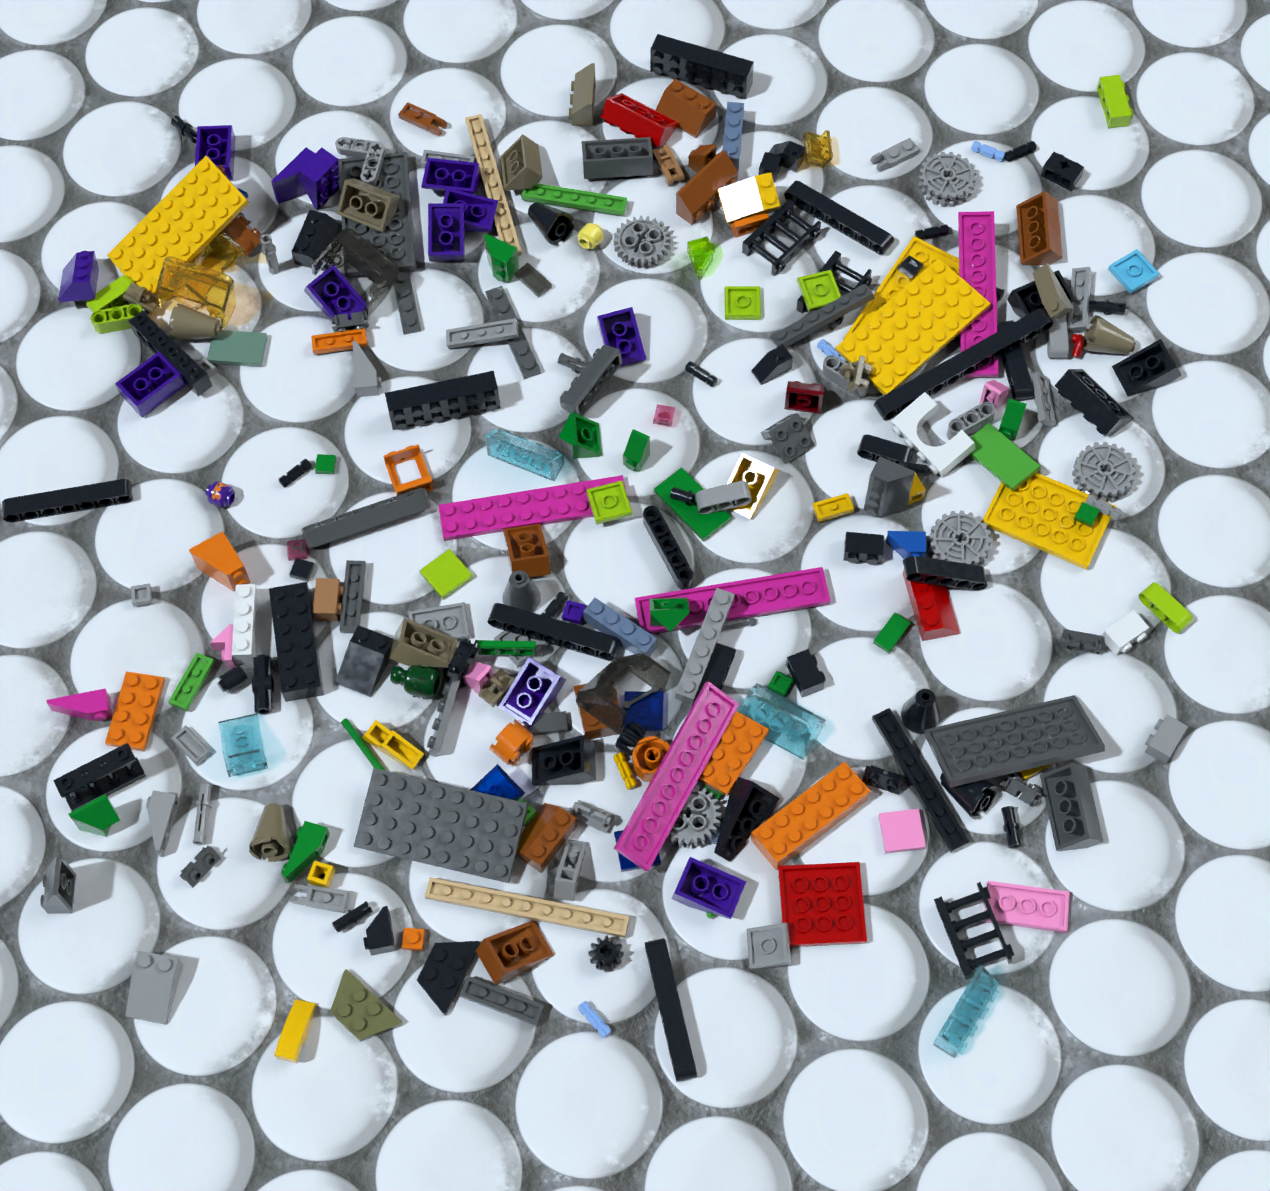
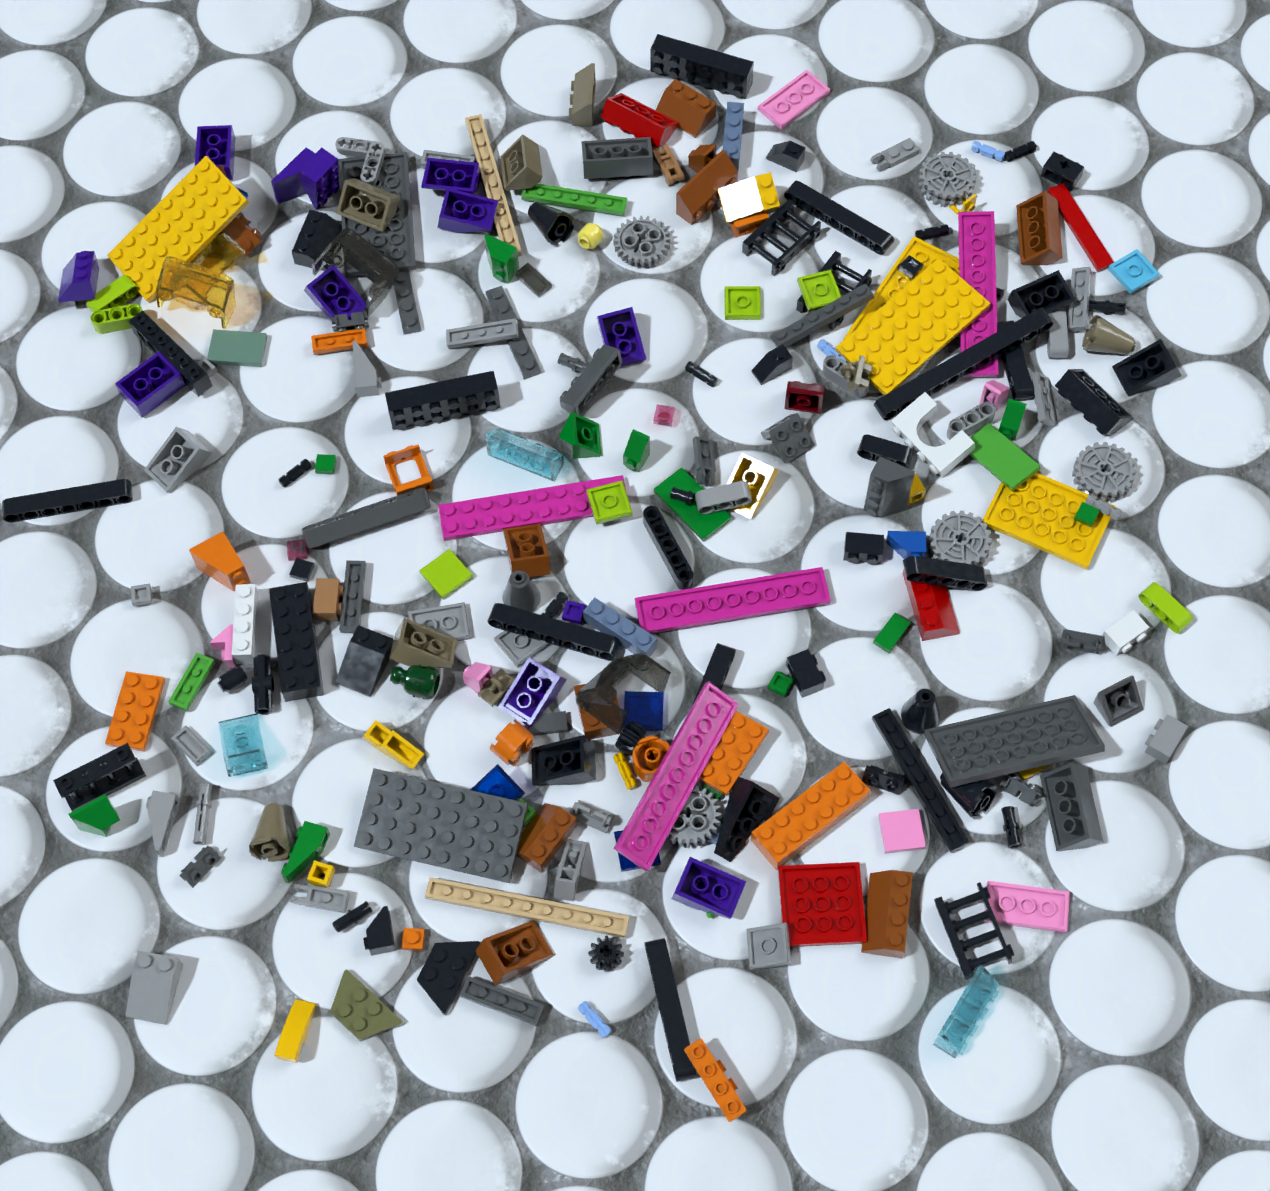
(59, 887): dark grey slope -> none
(88, 705): dark pink slope -> none
(141, 296): dark tan hips -> none
(177, 459): none -> light grey slope
(184, 128): black pin -> none
(192, 324): dark tan cone -> none
(220, 494): dark purple head -> none
(269, 251): light grey pin -> none
(361, 744): green bar -> none
(422, 119): dark orange hinge -> none
(444, 708): plate -> none
(446, 232): dark purple slope -> none
(466, 651): black hinge -> none
(509, 648): green tile -> none
(627, 704): dark grey hinge -> none
(668, 611): green slope -> none
(701, 255): clear neon green slope -> none
(704, 460): none -> dark grey hinge
(704, 646): light grey brick -> none
(712, 1074): none -> orange bracket
(752, 622): dark grey hinge -> none
(770, 163): black brick -> none
(788, 723): clear light blue slope -> none
(793, 99): none -> bright pink tile
(818, 148): clear yellow bracket -> none
(833, 507): yellow plate -> none
(887, 913): none -> dark orange slope
(918, 468): black axle -> none
(968, 205): none -> yellow bracket
(1051, 292): dark tan slope -> none
(1079, 345): red arm -> none
(1081, 228): none -> red tile
(1114, 101): lime brick -> none
(1119, 701): none -> flat silver slope

